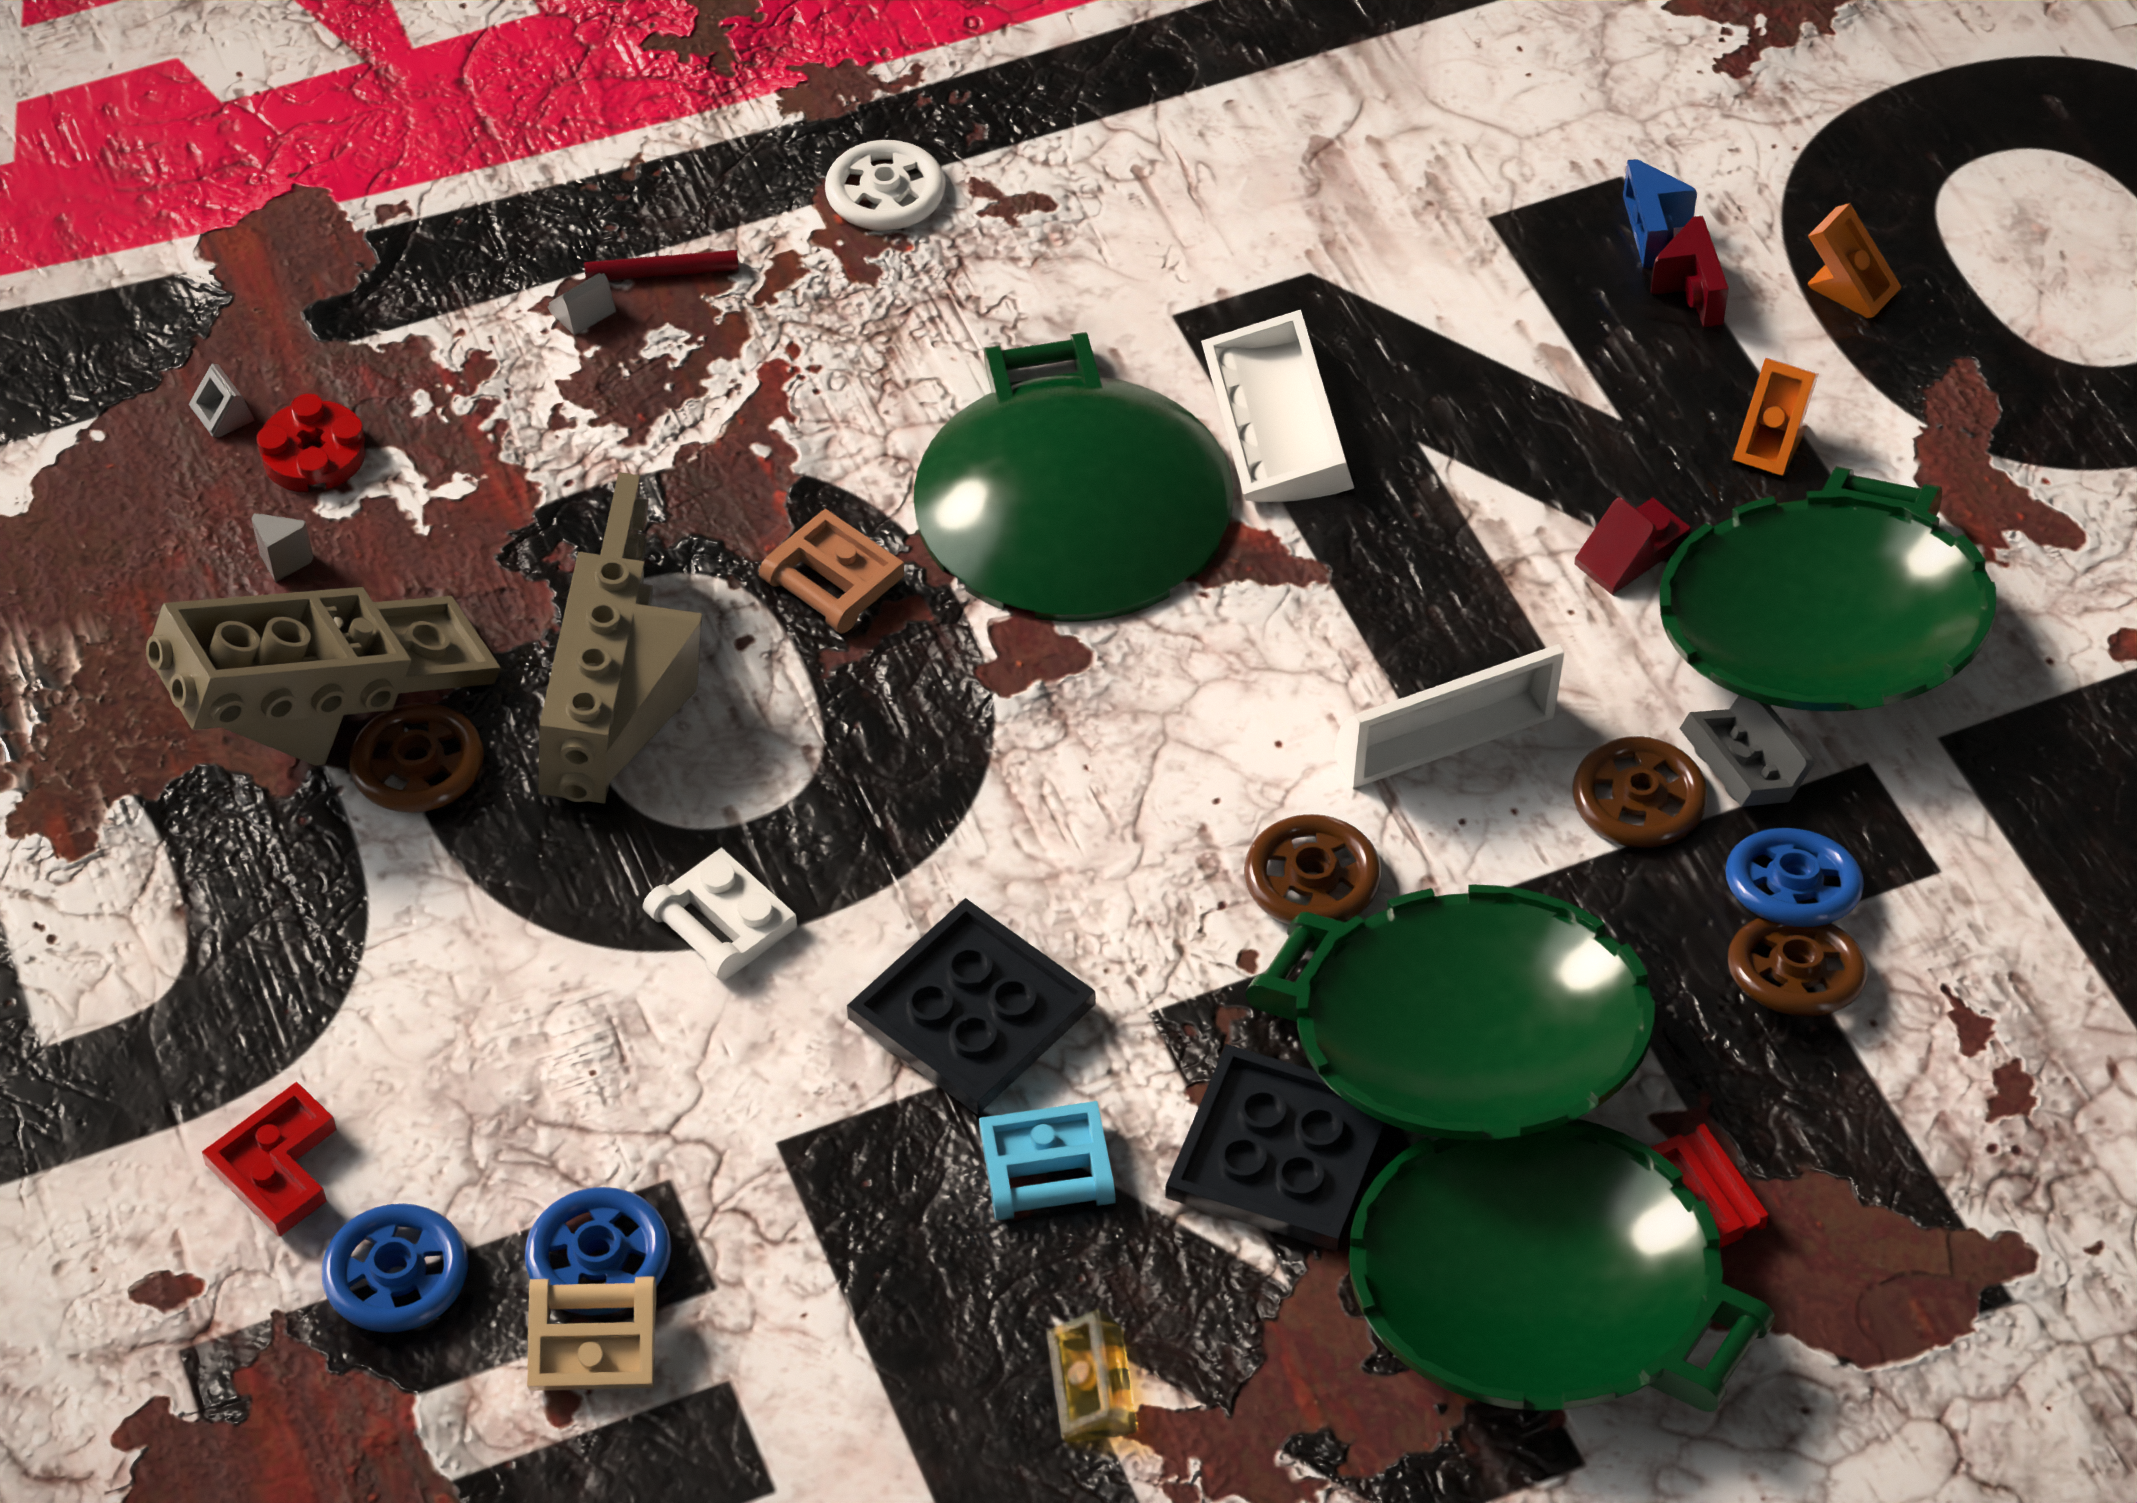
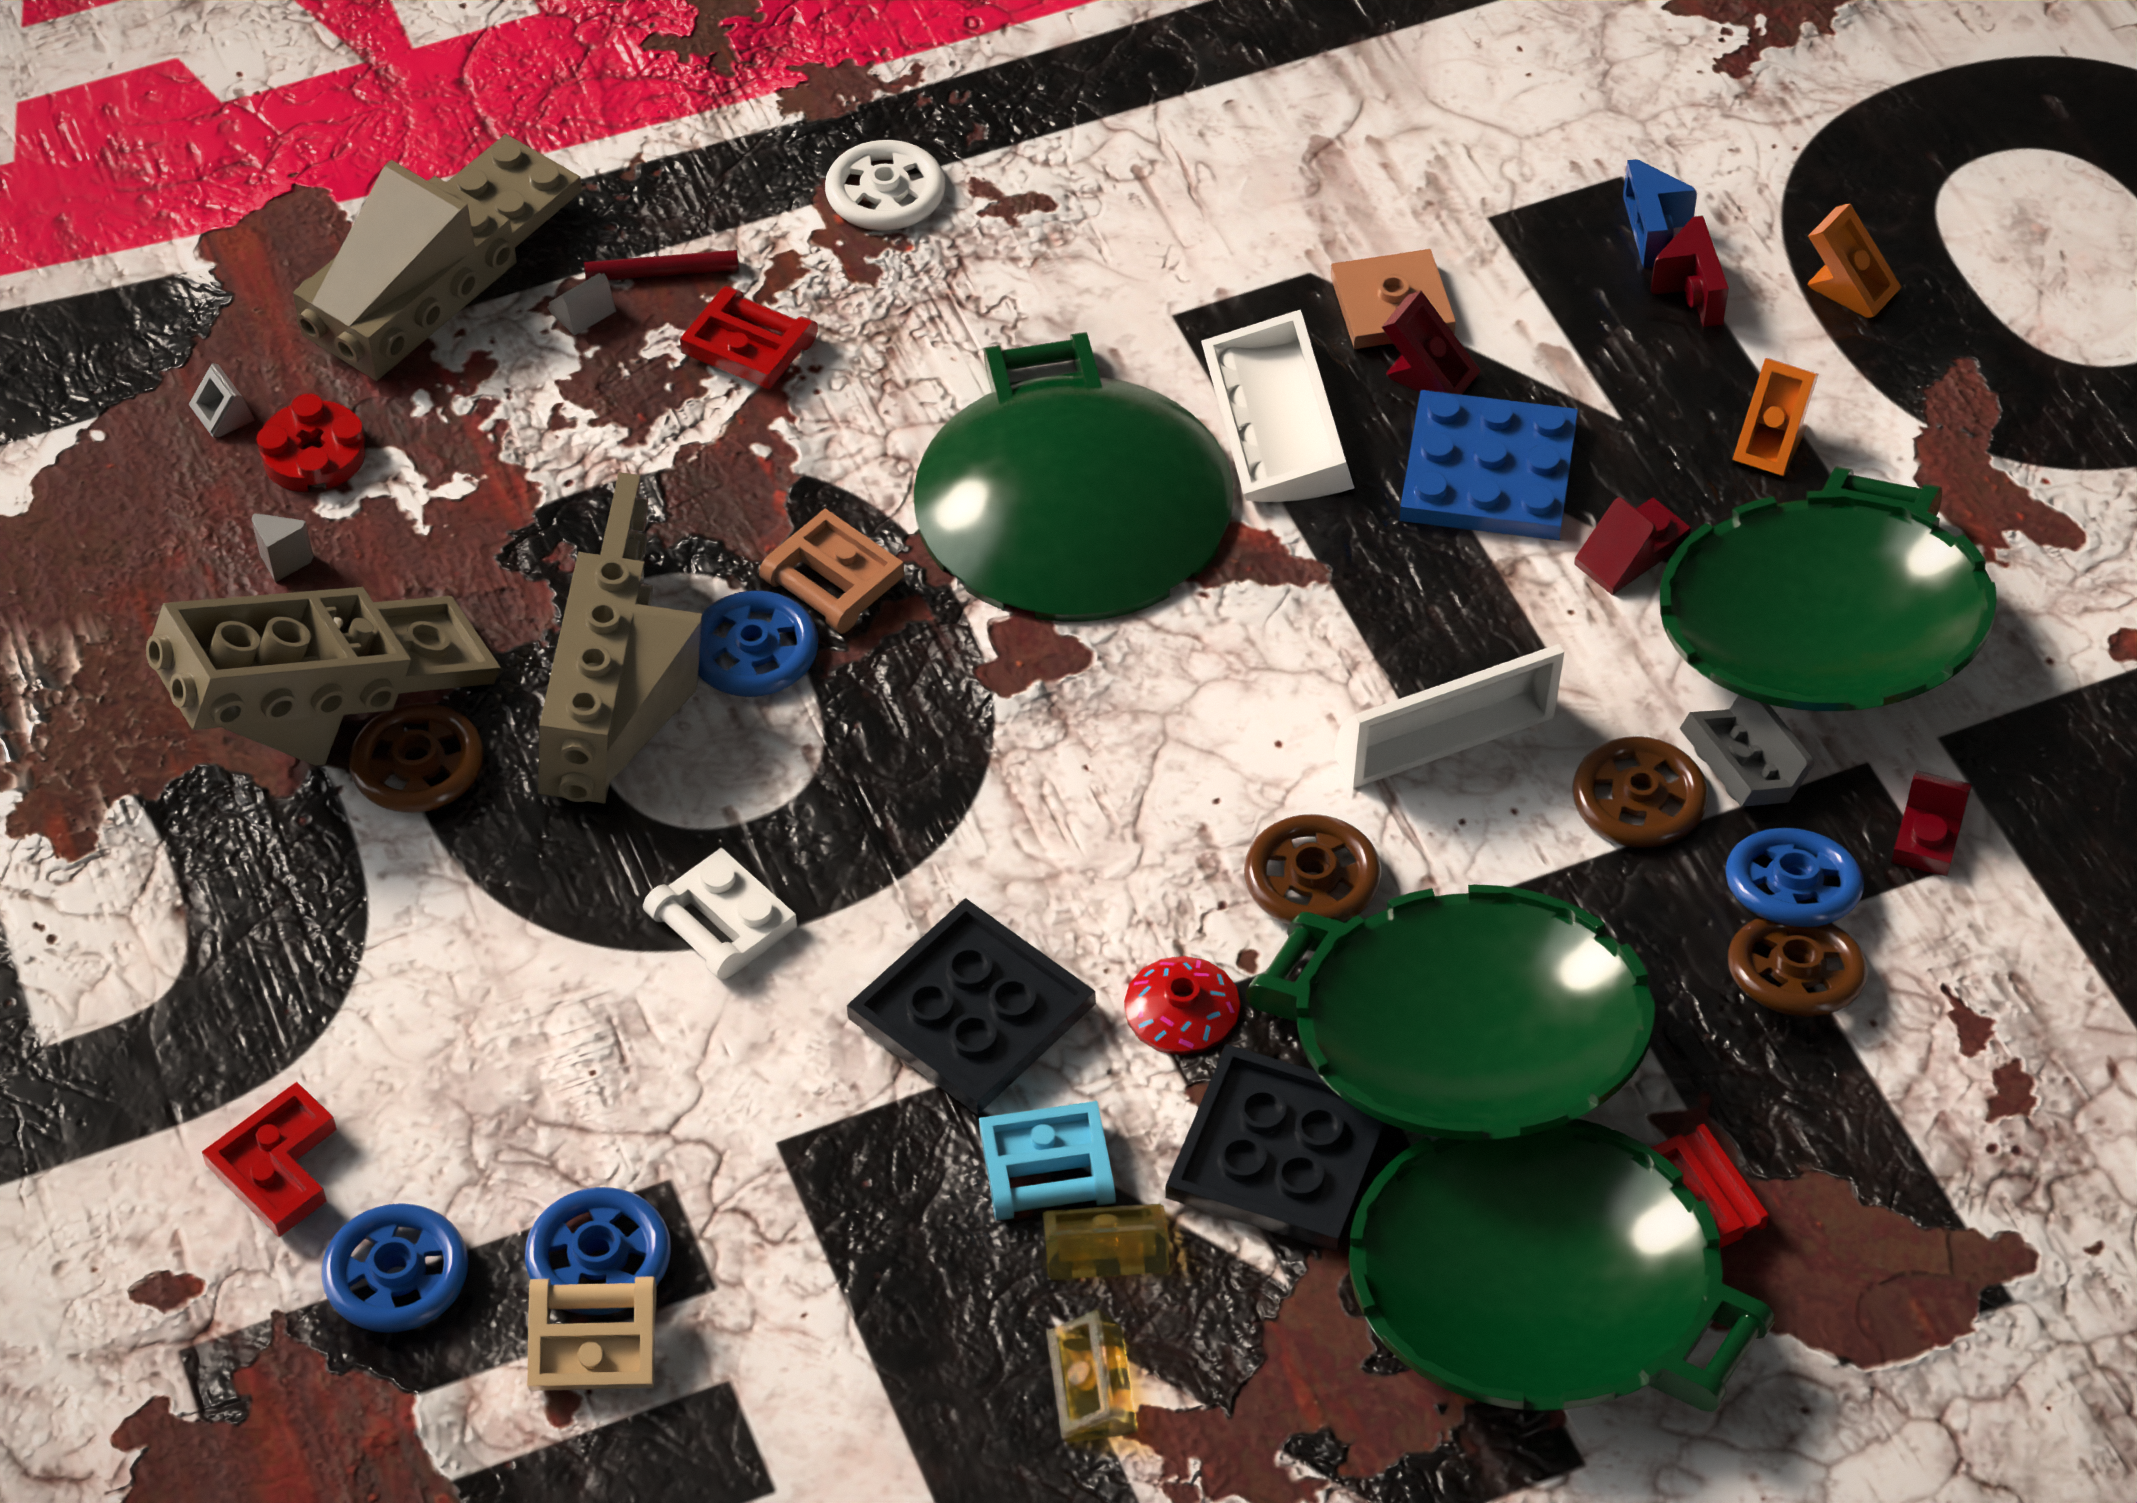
(427, 252): none -> dark tan wedge
(742, 678): none -> blue plate
(744, 347): none -> red plate
(1106, 1241): none -> clear yellow slope
(1182, 1023): none -> red dish
(1376, 286): none -> nougat plate
(1428, 348): none -> dark red slope
(1489, 465): none -> blue plate
(1931, 823): none -> dark red slope

